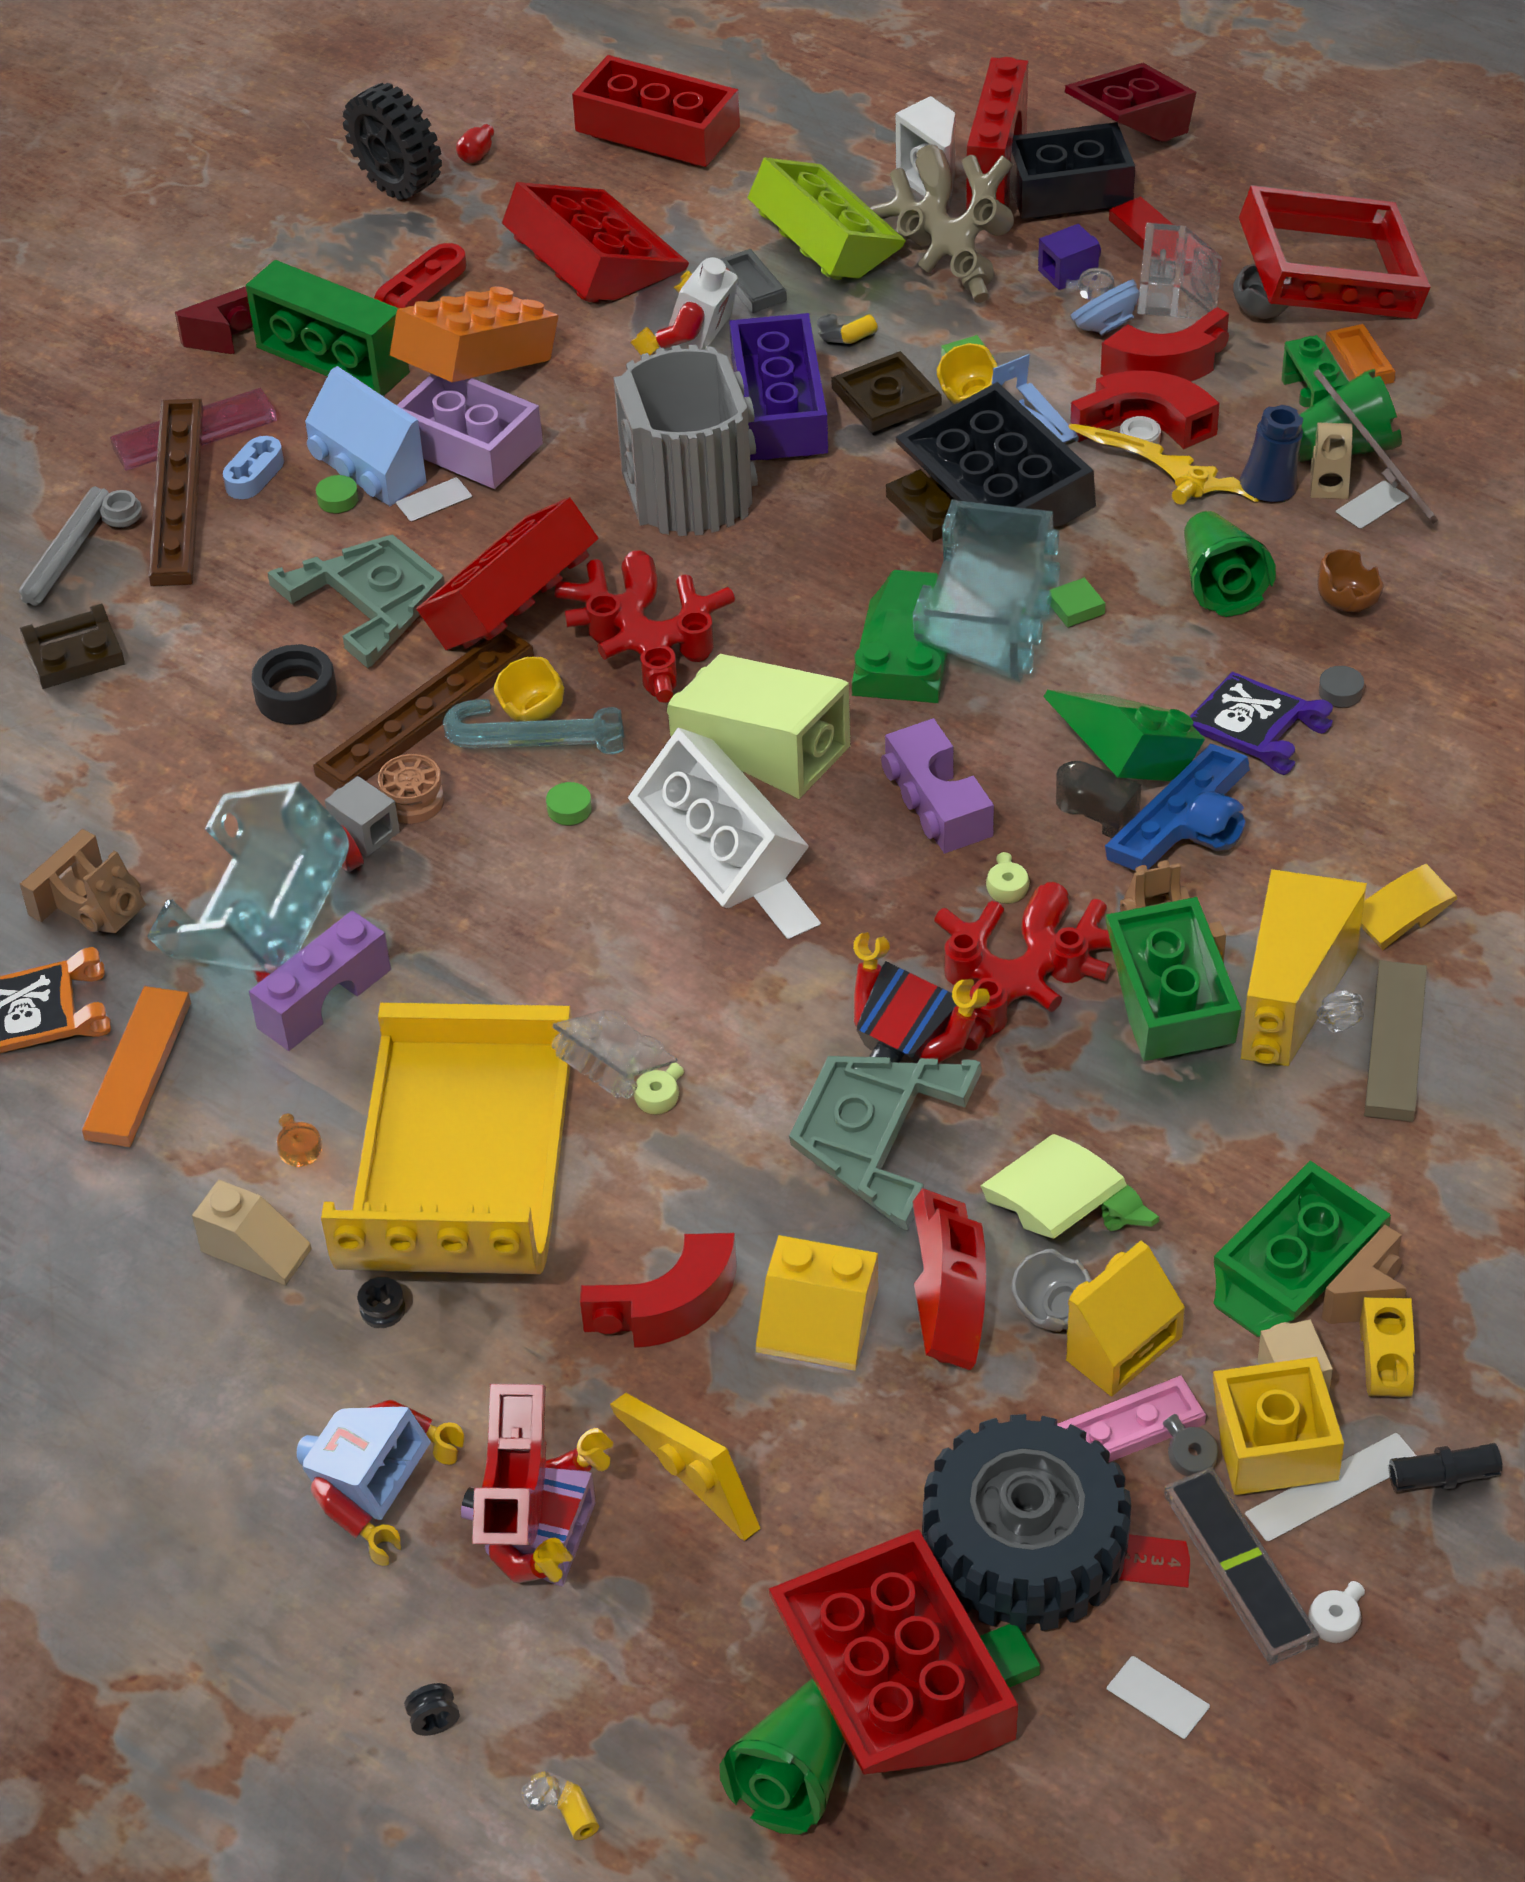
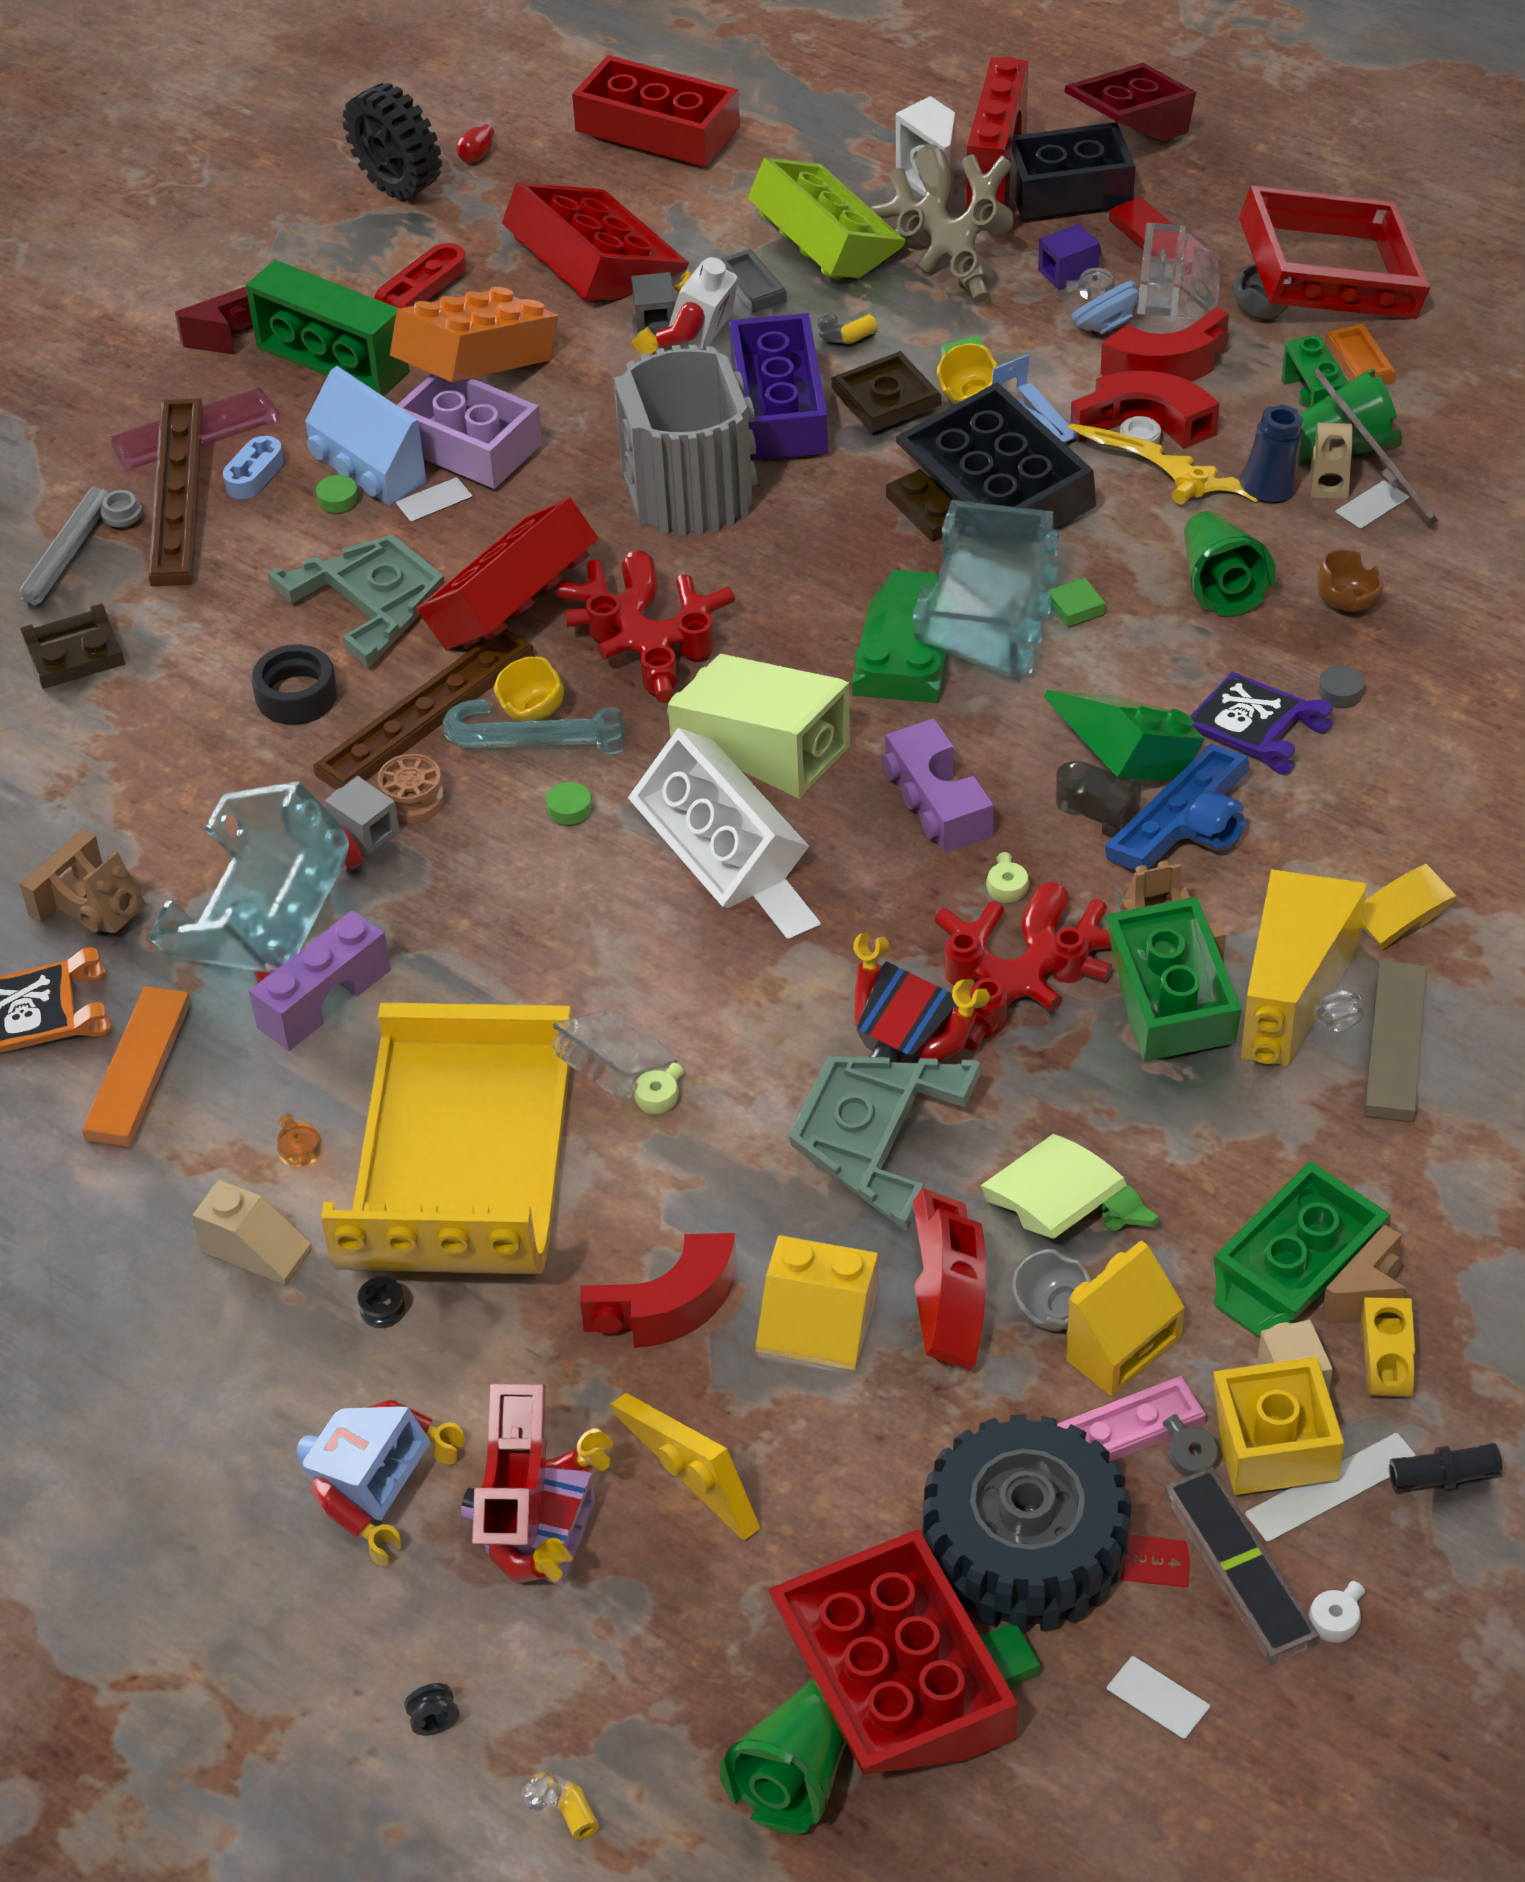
(653, 301): none -> dark grey brick

